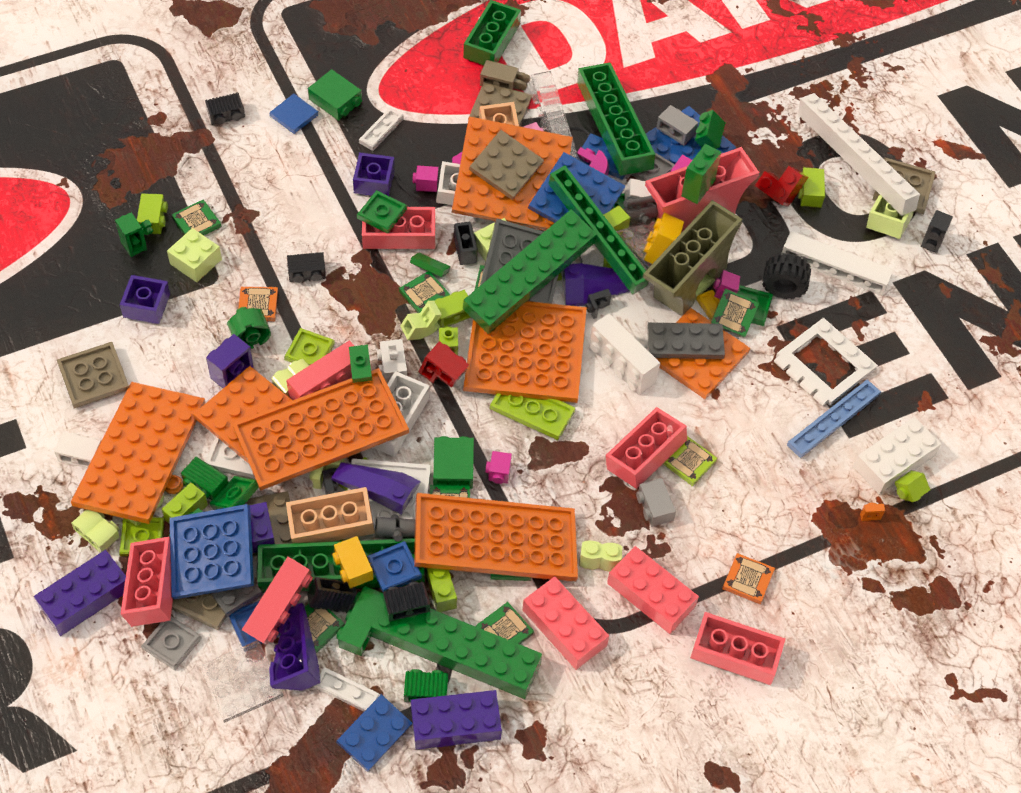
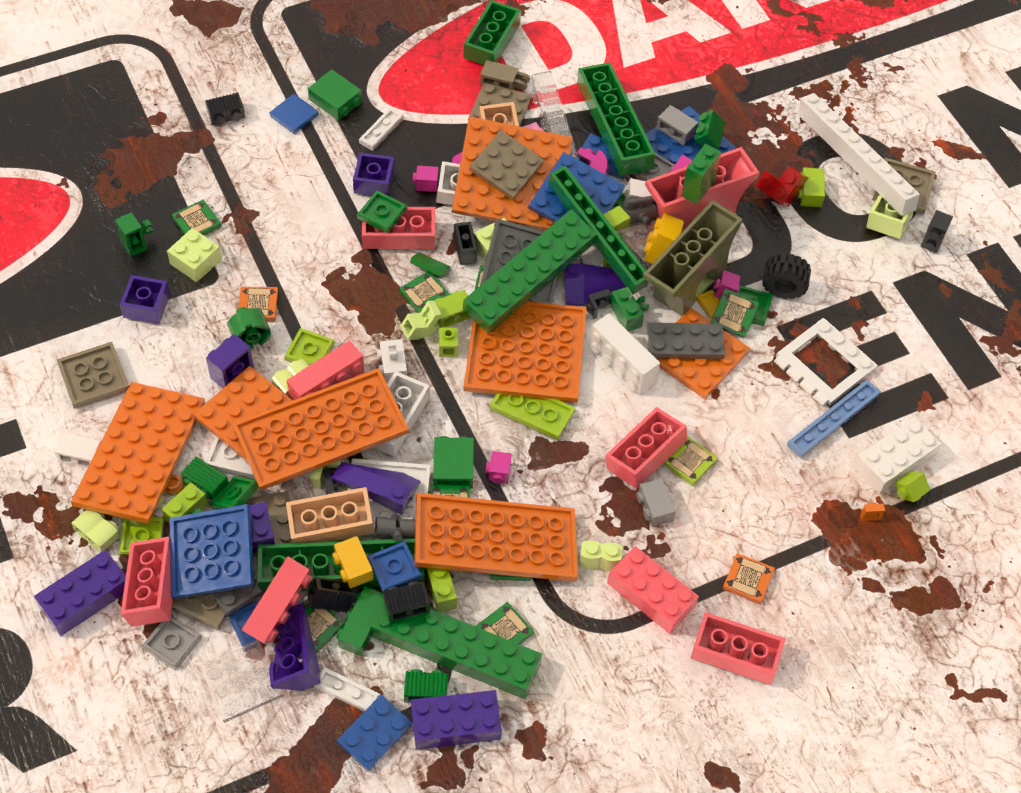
(153, 208): lime brick -> none
(306, 267): black brick -> none
(360, 363): green plate -> none
(444, 364): red brick -> none
(565, 623): coral brick -> none
(627, 309): none -> green brick
(839, 263): white brick -> none

